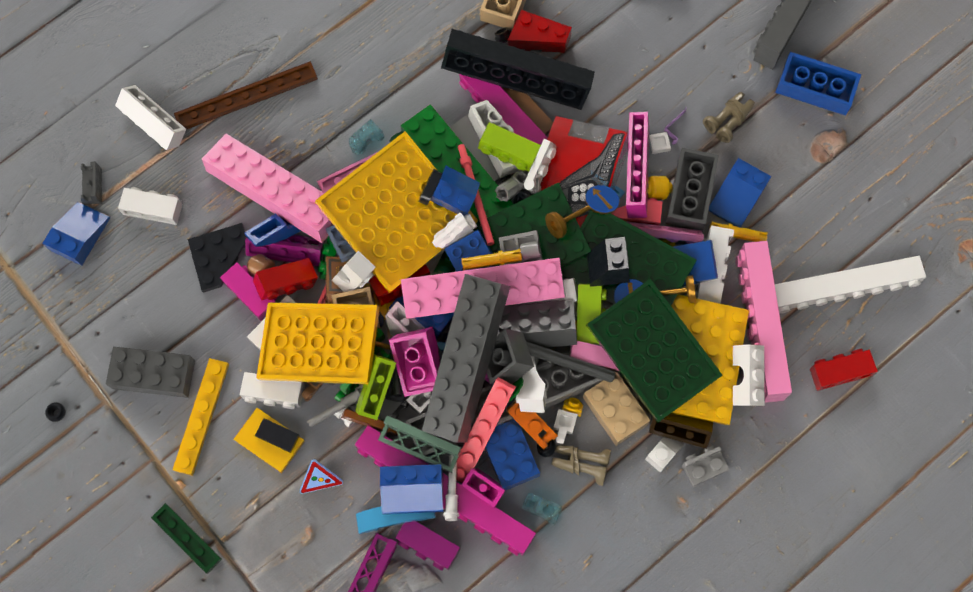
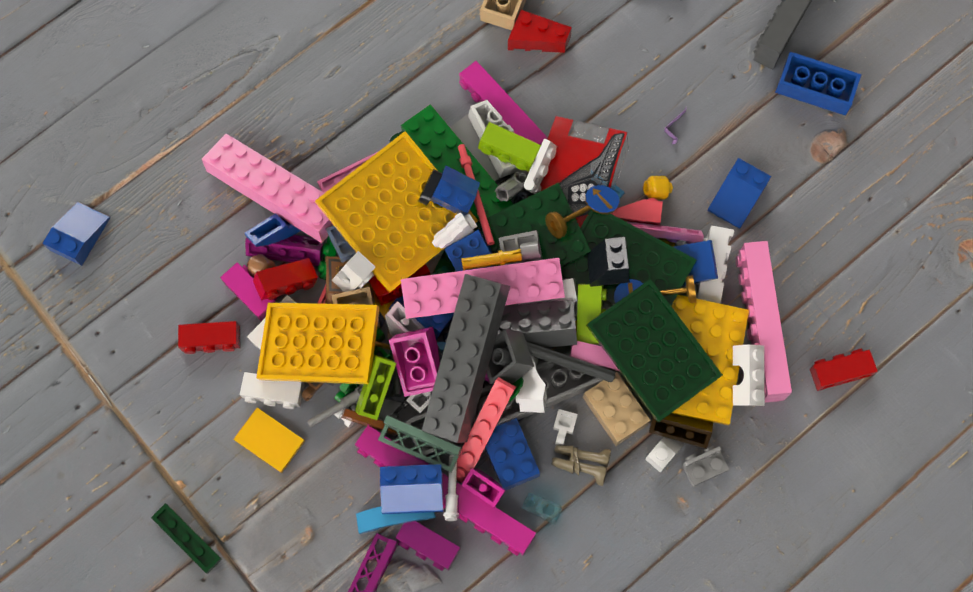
(50, 410): black plate -> none
(91, 184): dark grey hinge -> none
(150, 117): white brick -> none
(150, 205): white brick -> none
(150, 372): dark grey brick -> none
(200, 417): yellow plate -> none
(209, 337): none -> red brick
(216, 254): black plate -> none
(246, 96): reddish brown plate -> none
(277, 435): black tile -> none
(319, 478): piece -> none
(364, 137): clear light blue leg -> none
(502, 35): black plate -> none
(517, 69): black brick -> none
(531, 109): medium nougat tile -> none
(532, 424): orange plate -> none
(549, 451): black plate -> none
(573, 405): yellow plate -> none
(637, 165): dark pink brick -> none
(659, 143): white tile -> none
(692, 189): dark grey brick -> none
(736, 110): dark tan piece -> none
(743, 233): yellow pin -> none
(849, 283): white brick -> none

